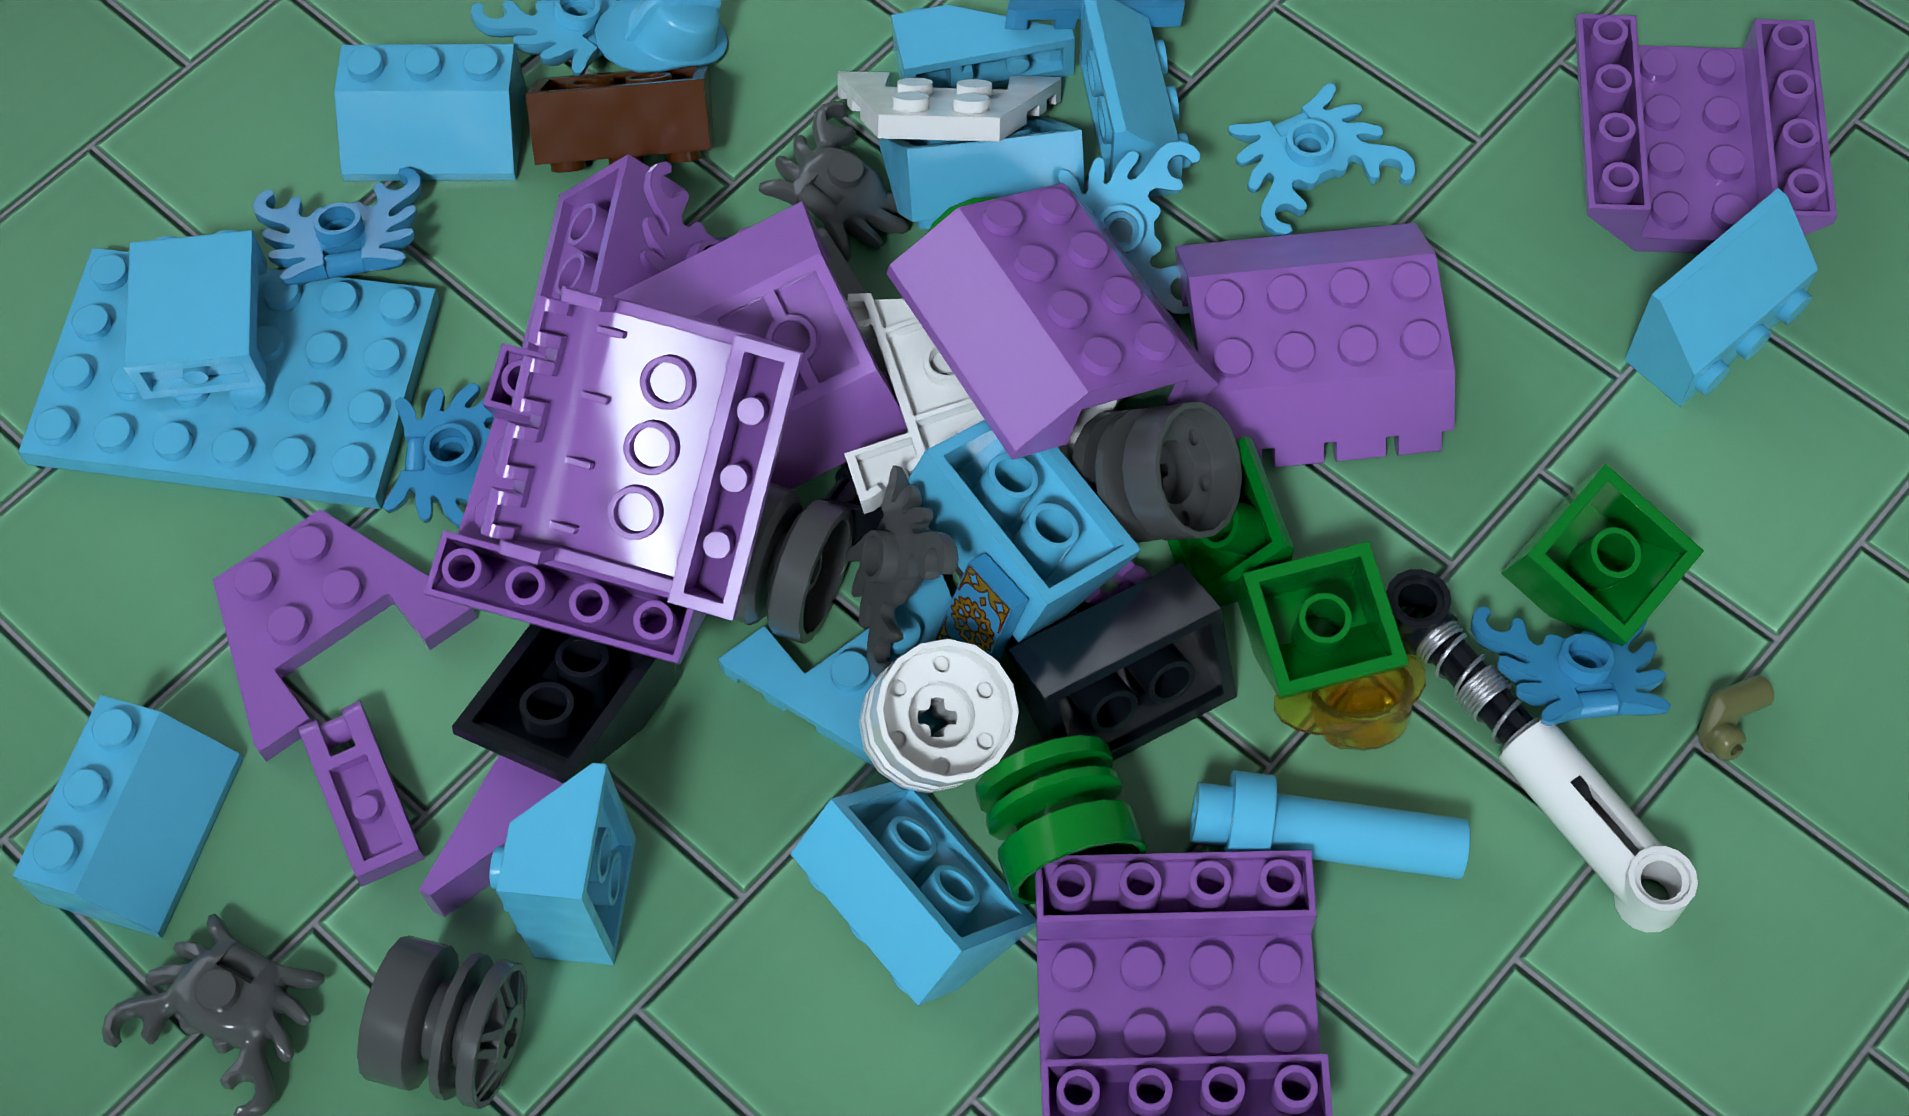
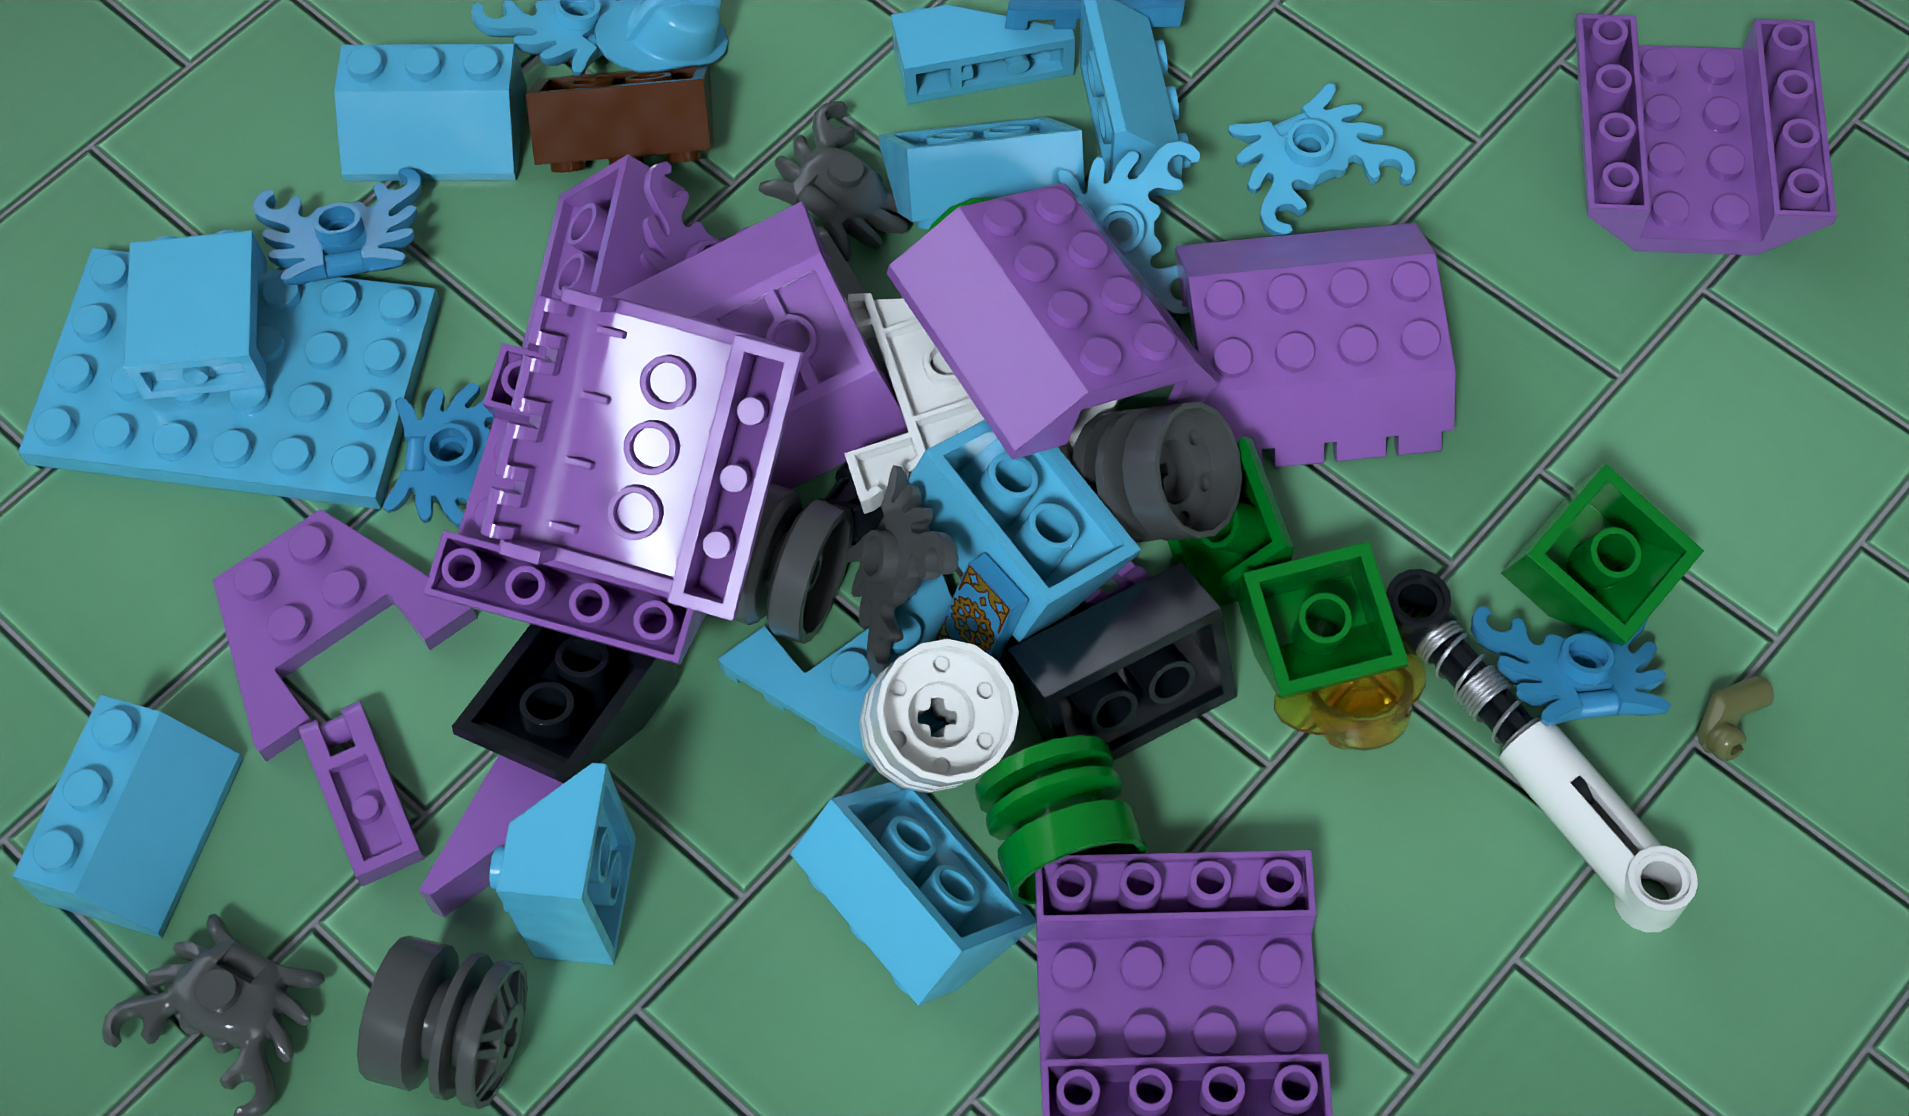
(960, 113): white wing -> none
(1257, 818): medium azure piece -> none
(1725, 302): medium azure slope -> none

